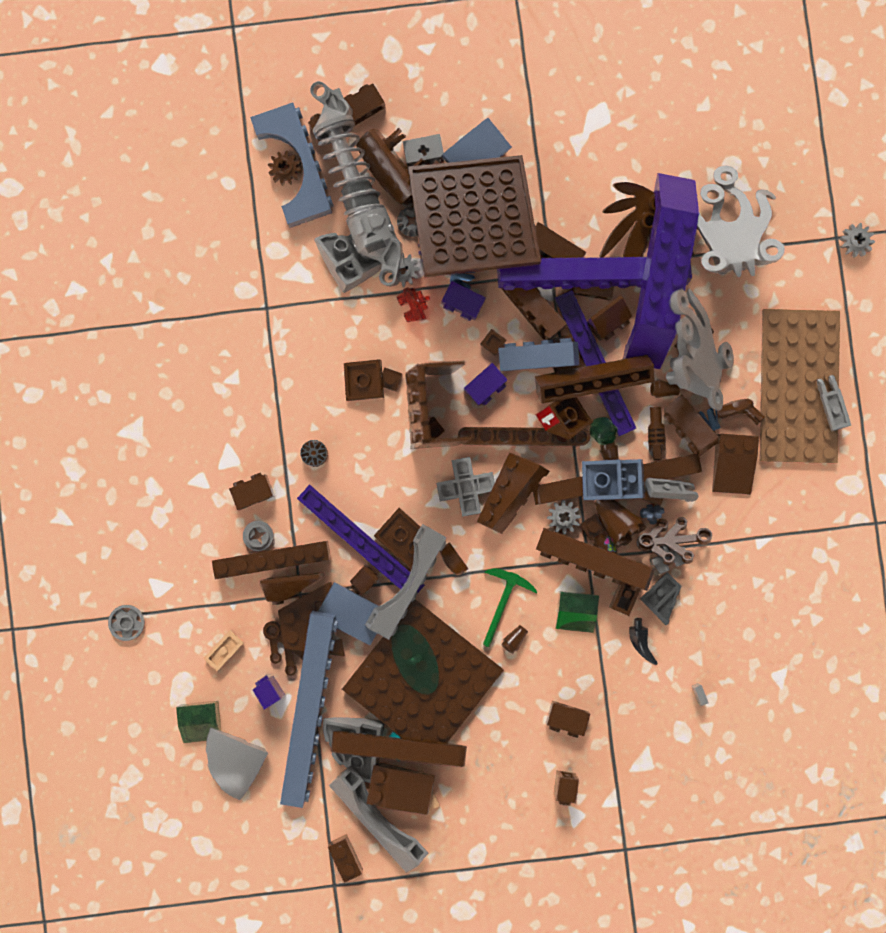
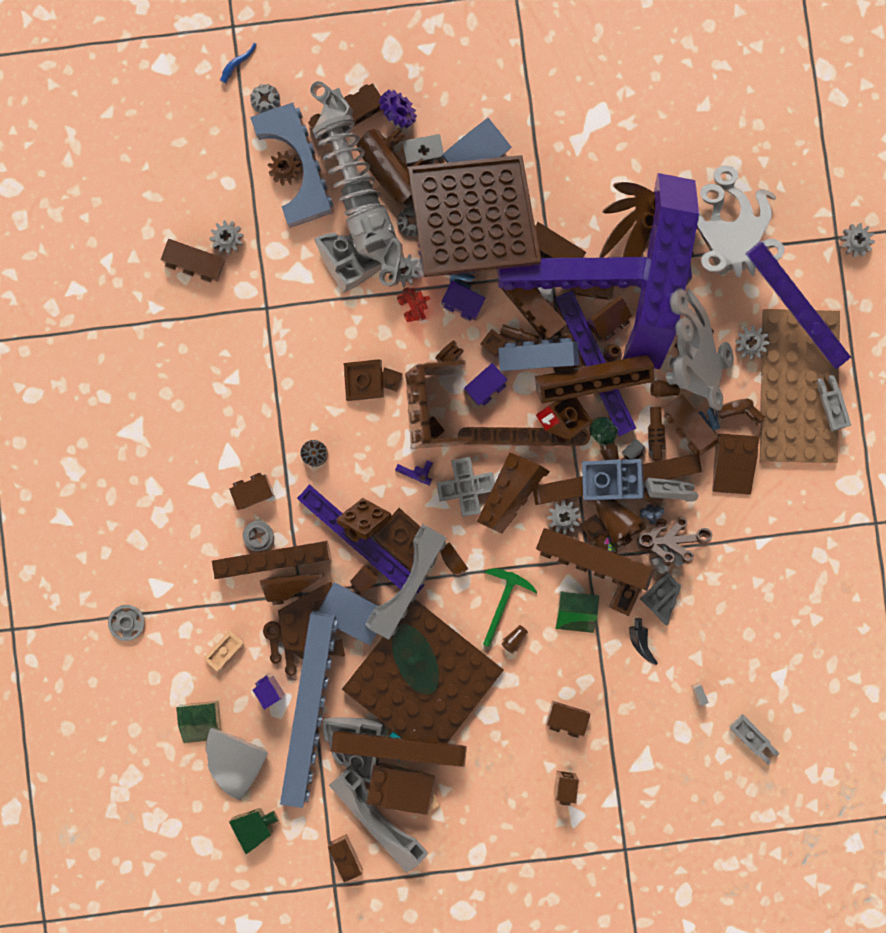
(192, 261): none -> reddish brown brick
(221, 233): none -> light grey gear
(229, 68): none -> blue animal
(253, 828): none -> dark green torso
(264, 89): none -> light grey gear
(363, 519): none -> reddish brown plate
(397, 109): none -> dark purple gear
(418, 471): none -> dark purple hose
(449, 353): none -> reddish brown wheel
(518, 334): none -> reddish brown pin
(609, 356): none -> reddish brown cone
(634, 450): none -> dark grey brick
(752, 737): none -> light grey hinge
(757, 348): none -> light grey gear
(798, 304): none -> dark purple plate

